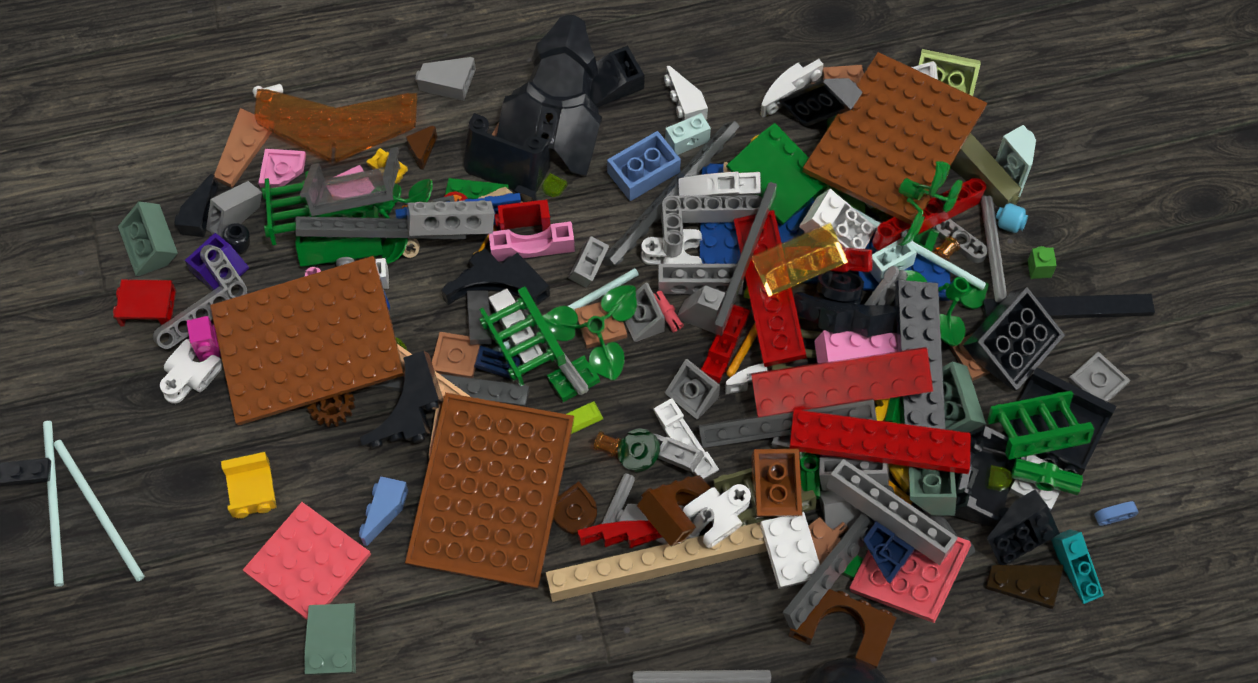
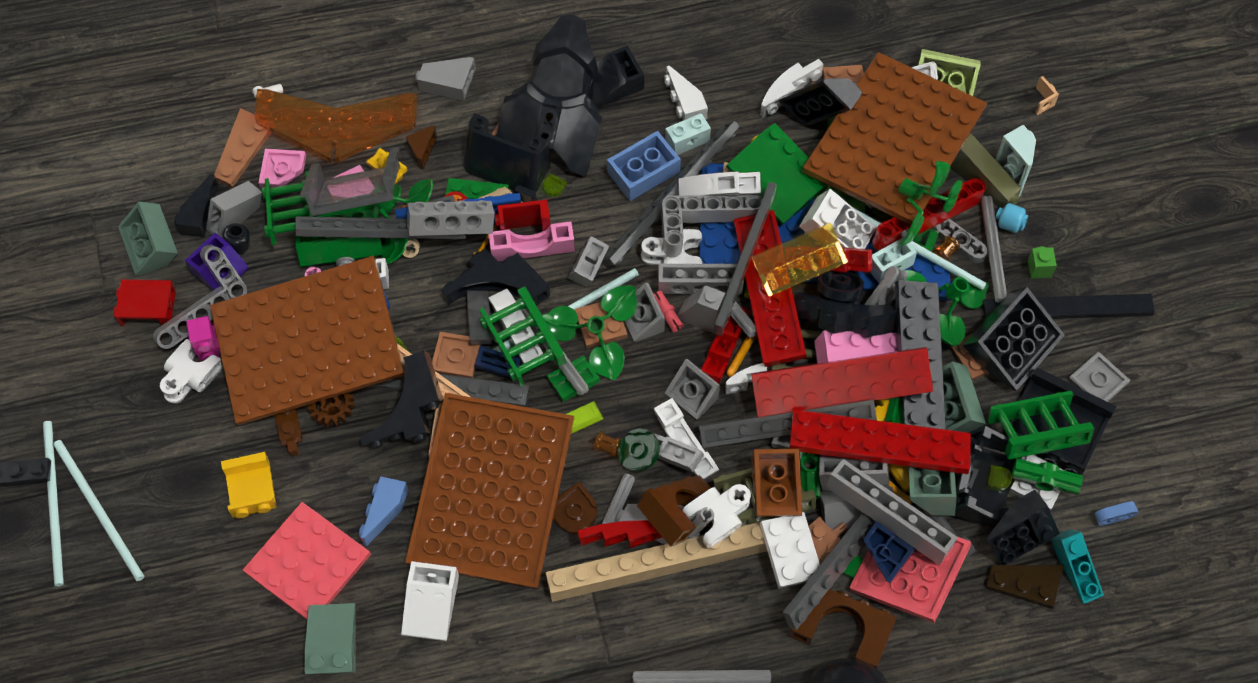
(289, 430): none -> reddish brown hinge
(429, 601): none -> white slope
(743, 319): none -> light grey axle
(1048, 92): none -> light nougat bracket

